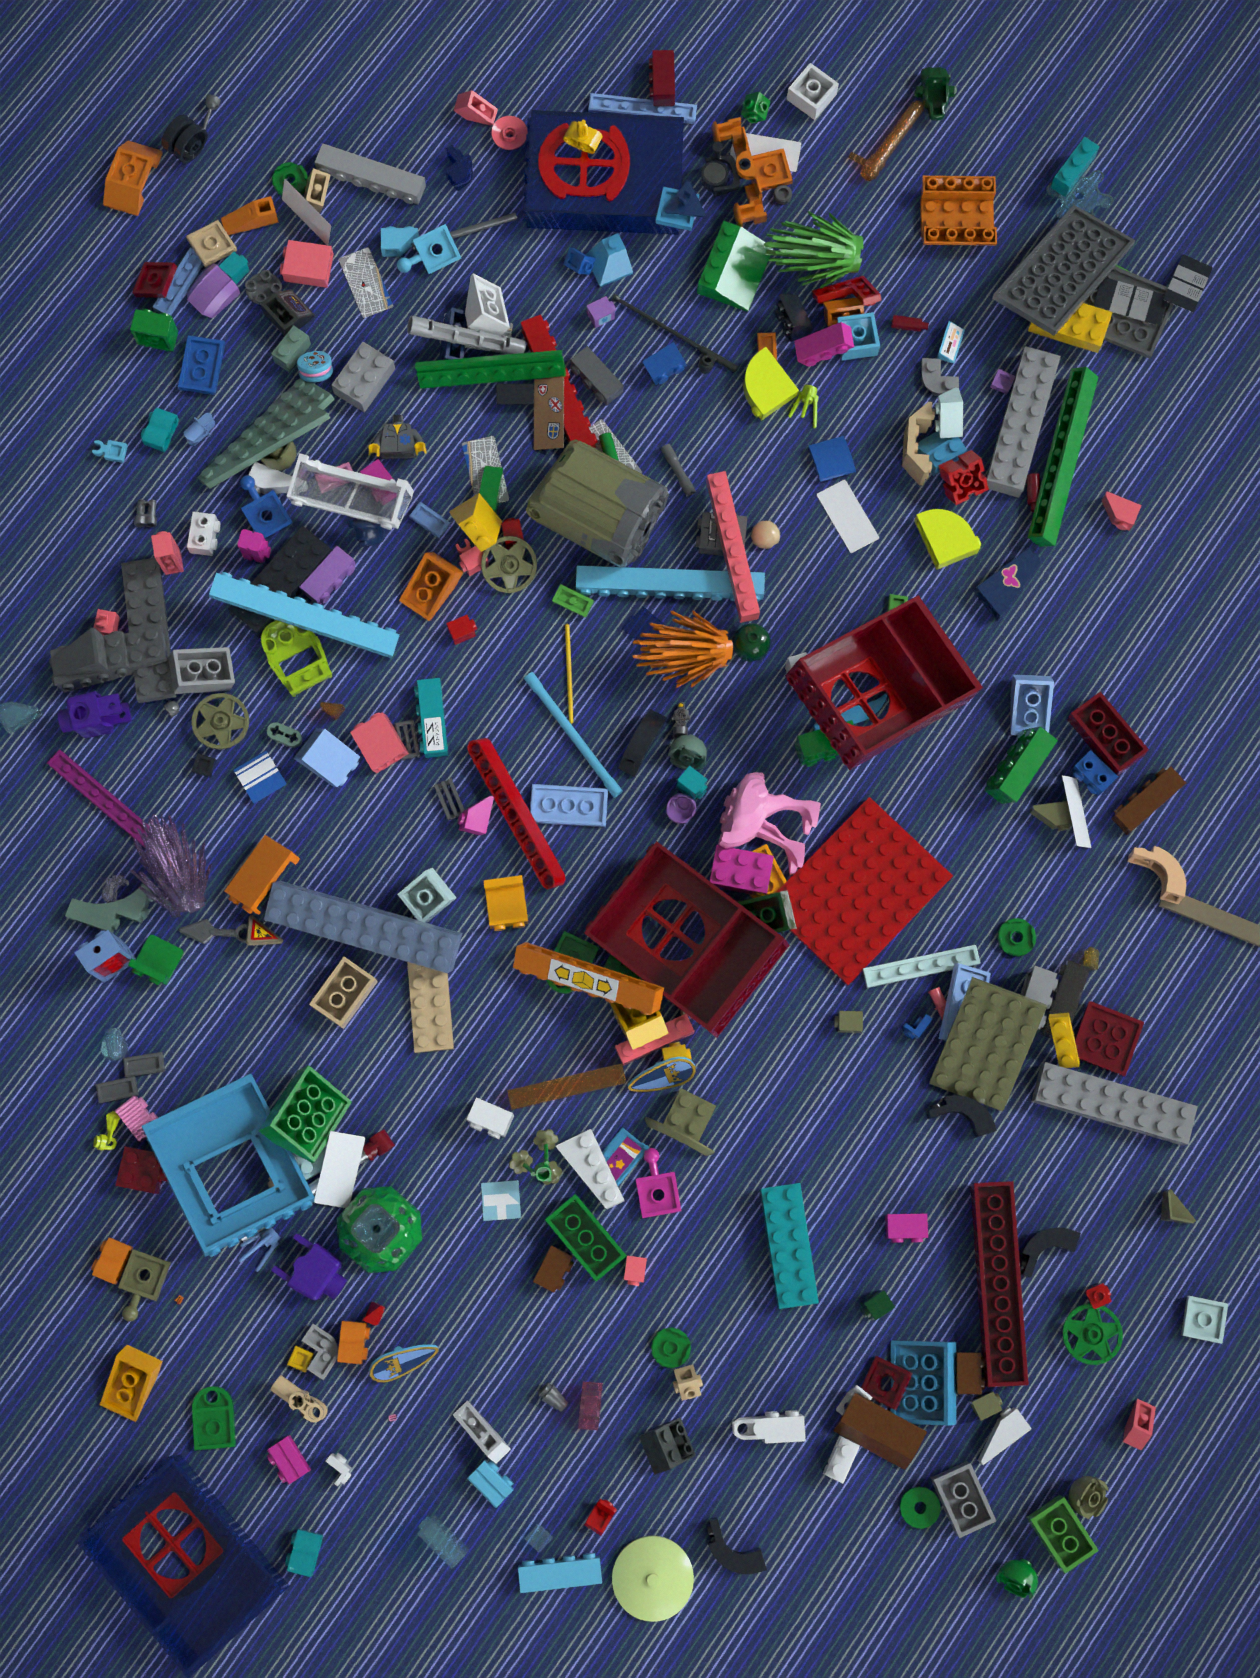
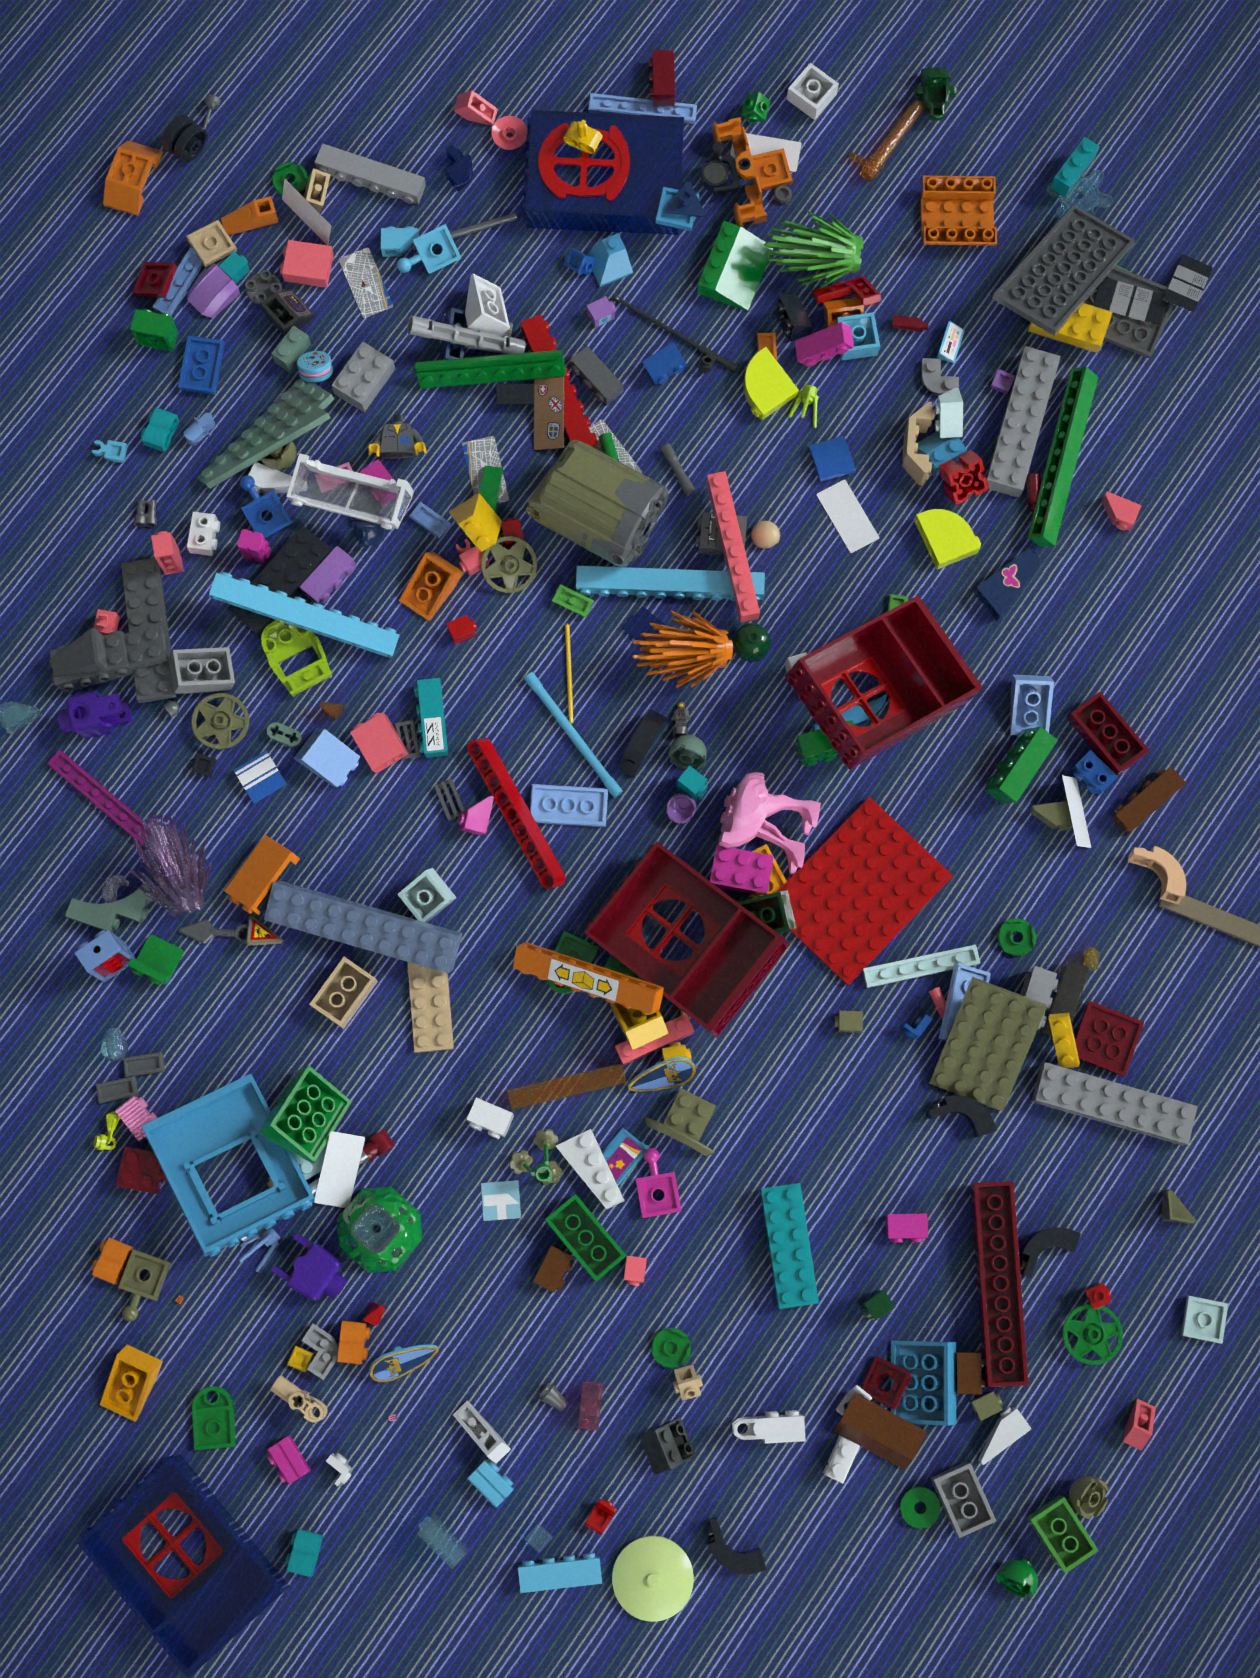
(506, 902): light orange panel -> none

